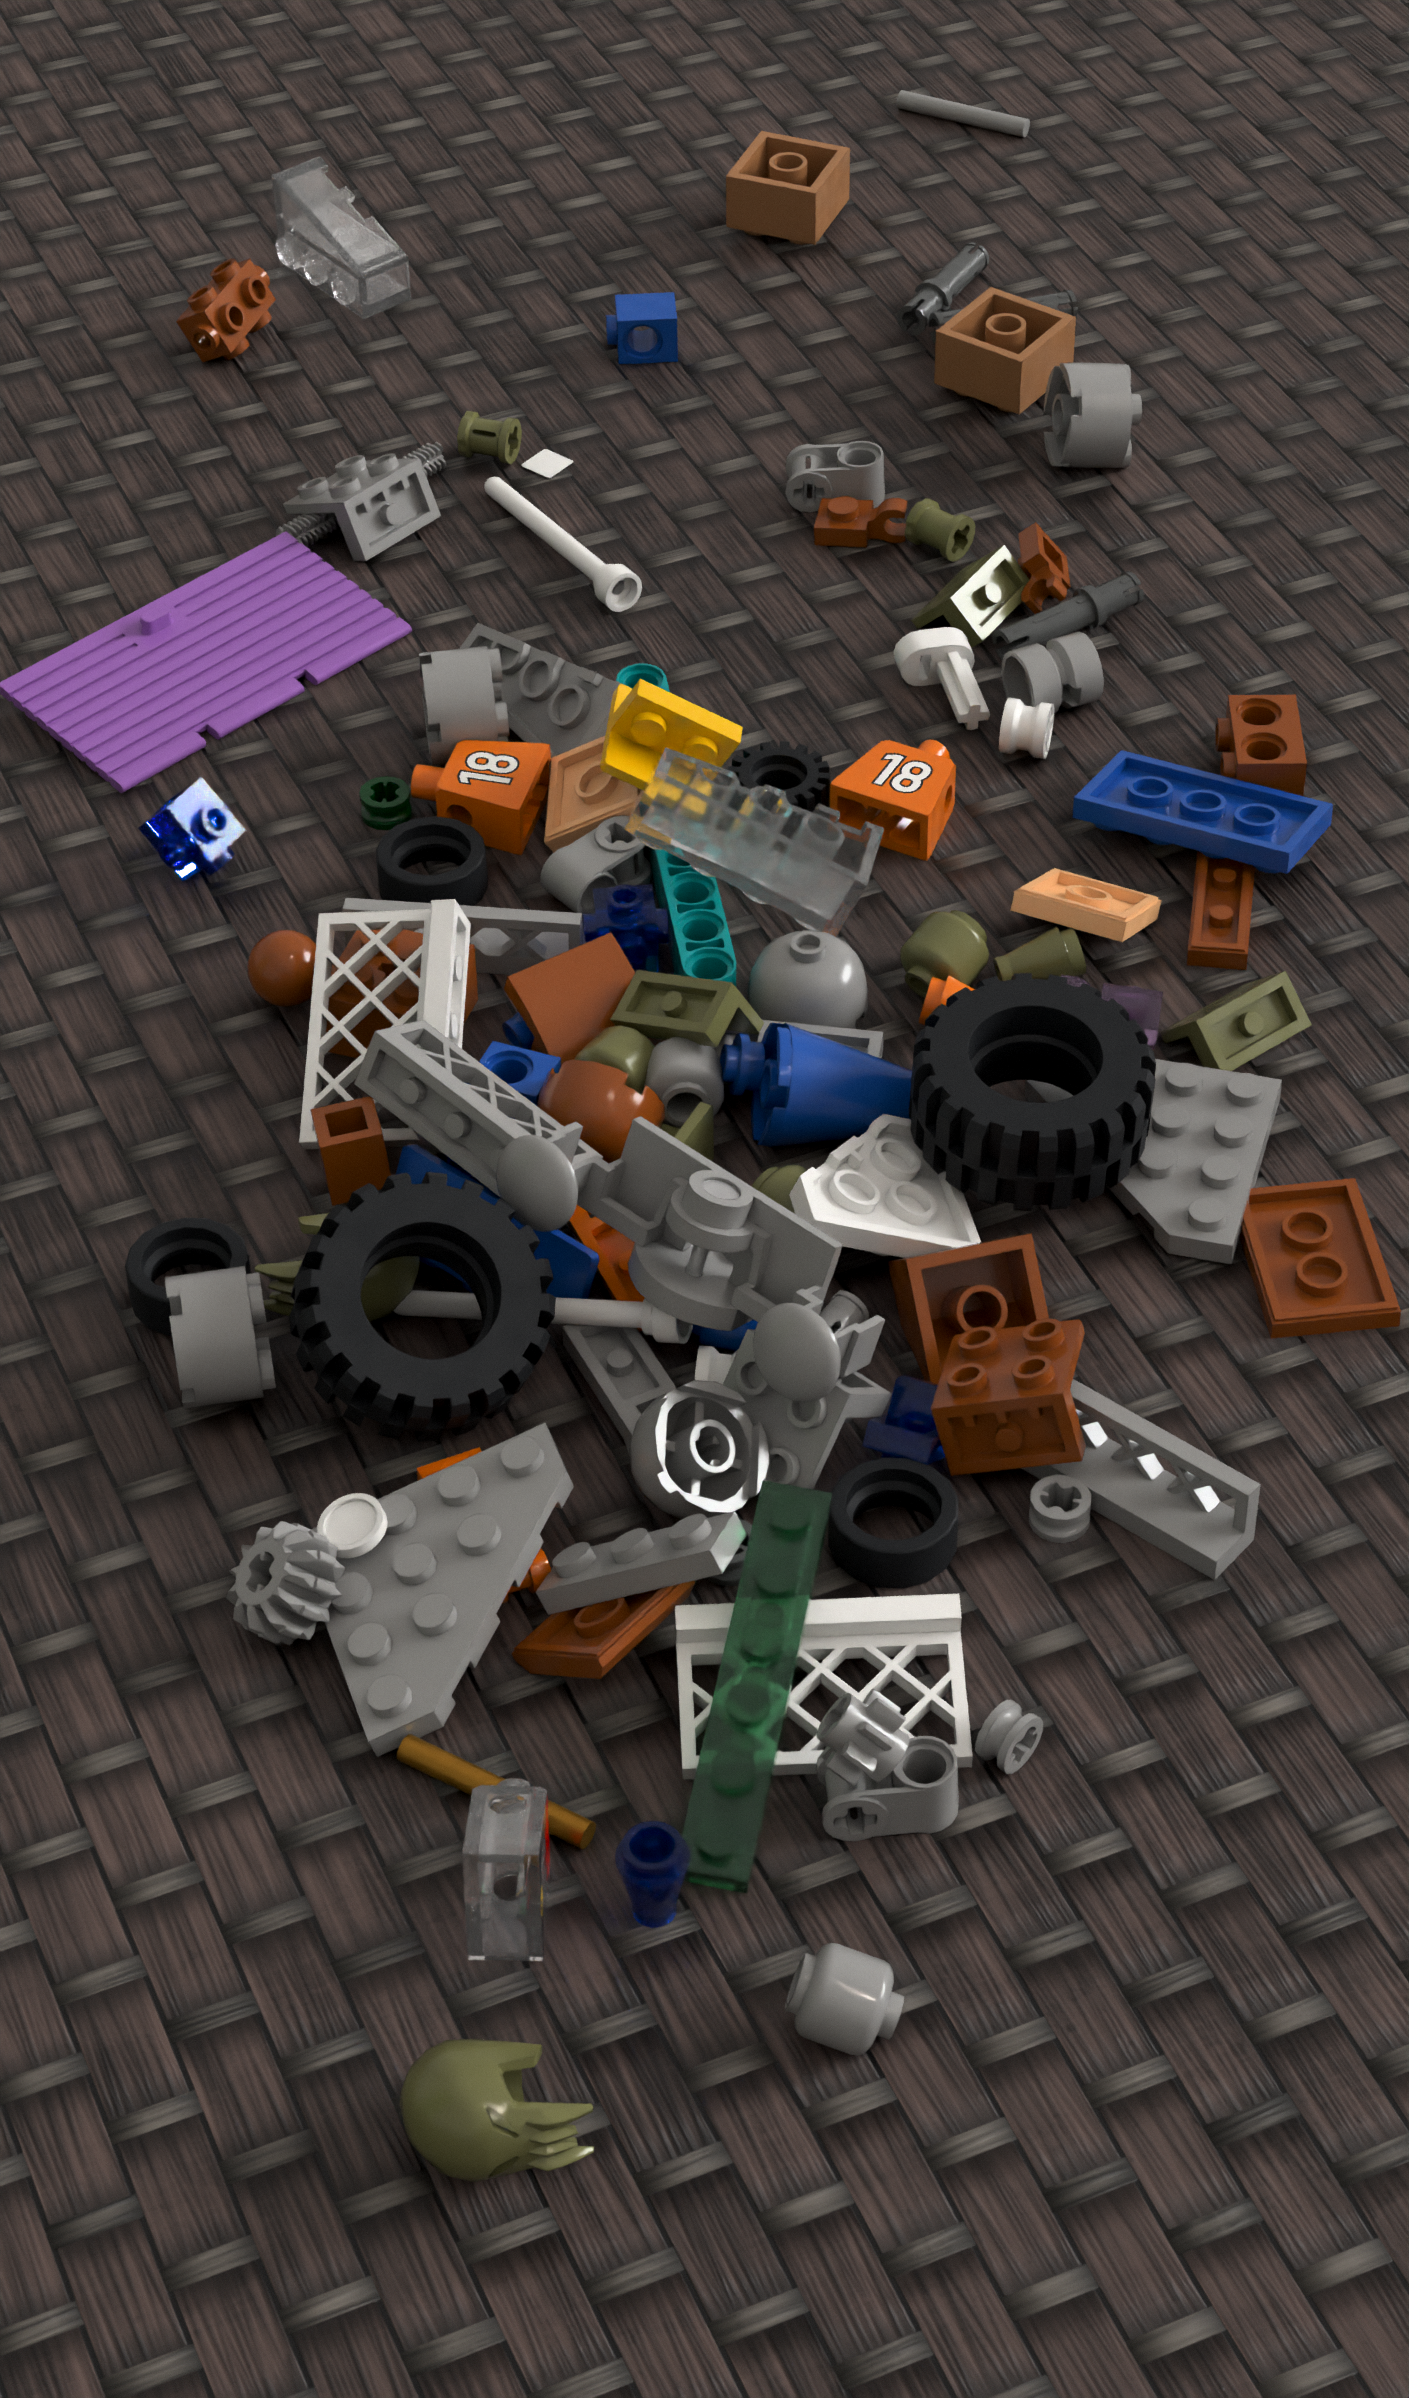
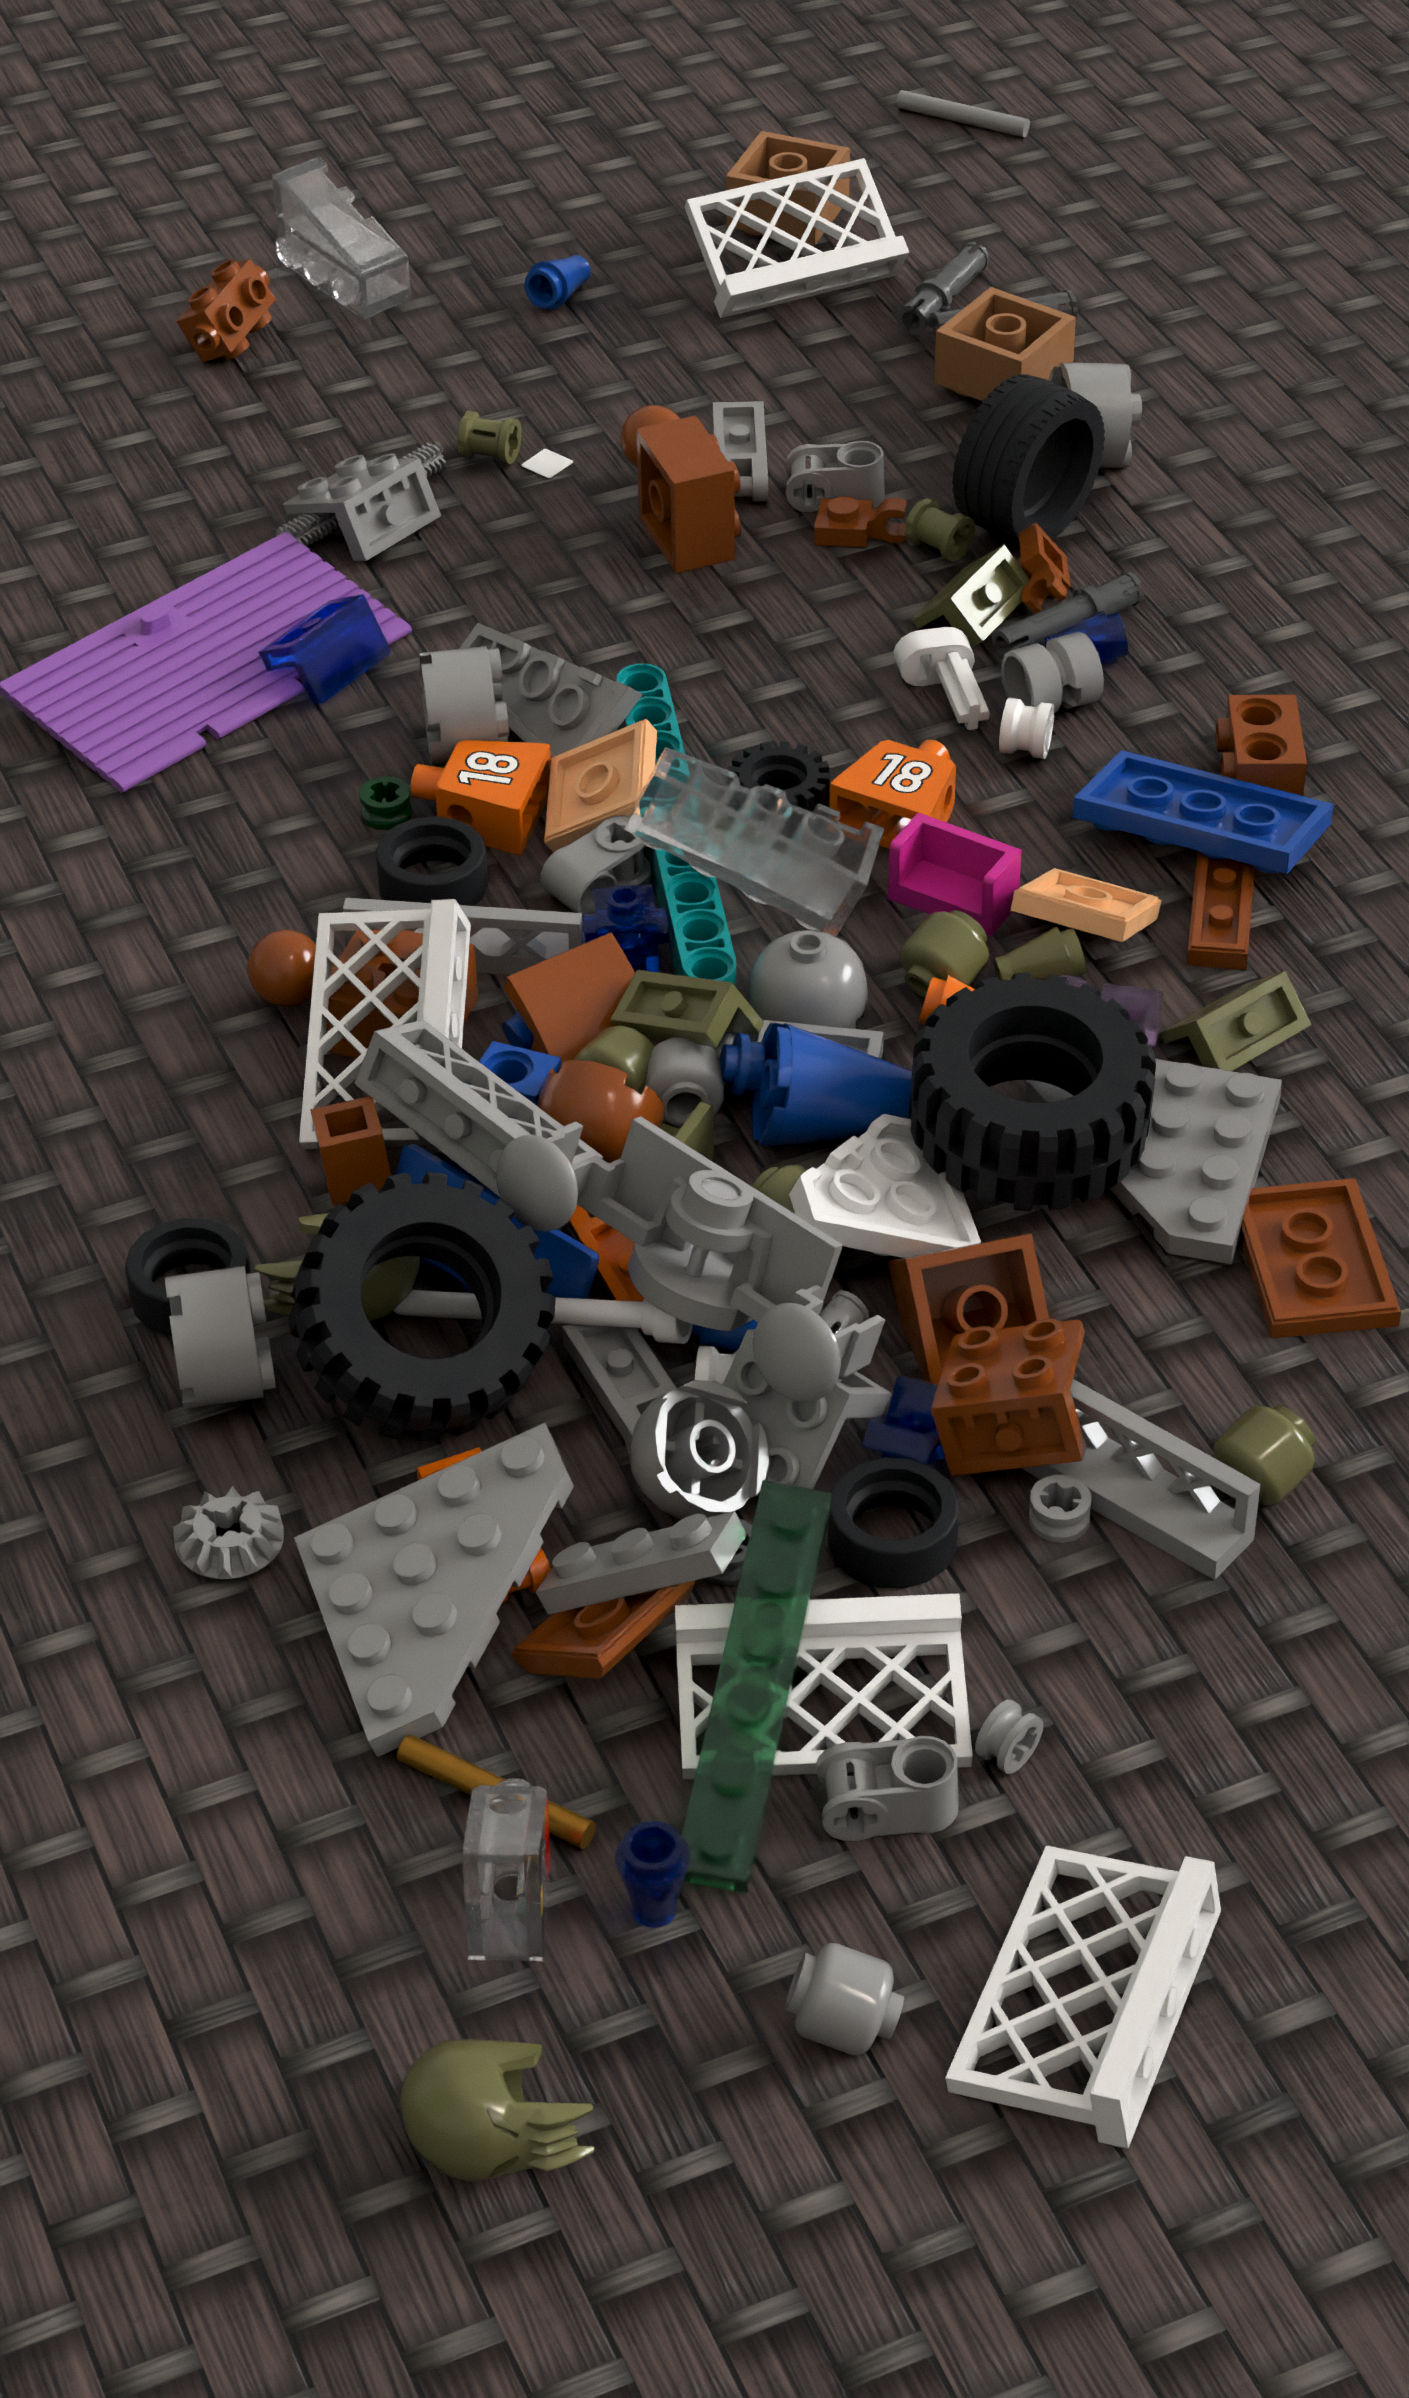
(193, 831): clear blue brick -> none
(233, 1553): none -> light grey gear
(285, 1583): light grey gear -> none
(330, 647): none -> clear blue panel
(353, 1524): white piece -> none
(554, 281): none -> blue cone
(612, 583): white piece -> none
(647, 346): blue brick -> none
(650, 719): yellow bracket -> none
(683, 487): none -> dark orange brick
(743, 440): none -> light grey plate
(804, 276): none -> white fence
(863, 1737): light grey gear -> none
(953, 869): none -> dark pink panel
(1028, 457): none -> black tyre
(1104, 631): none -> clear blue cone
(1143, 2018): none -> white fence
(1270, 1449): none -> olive head

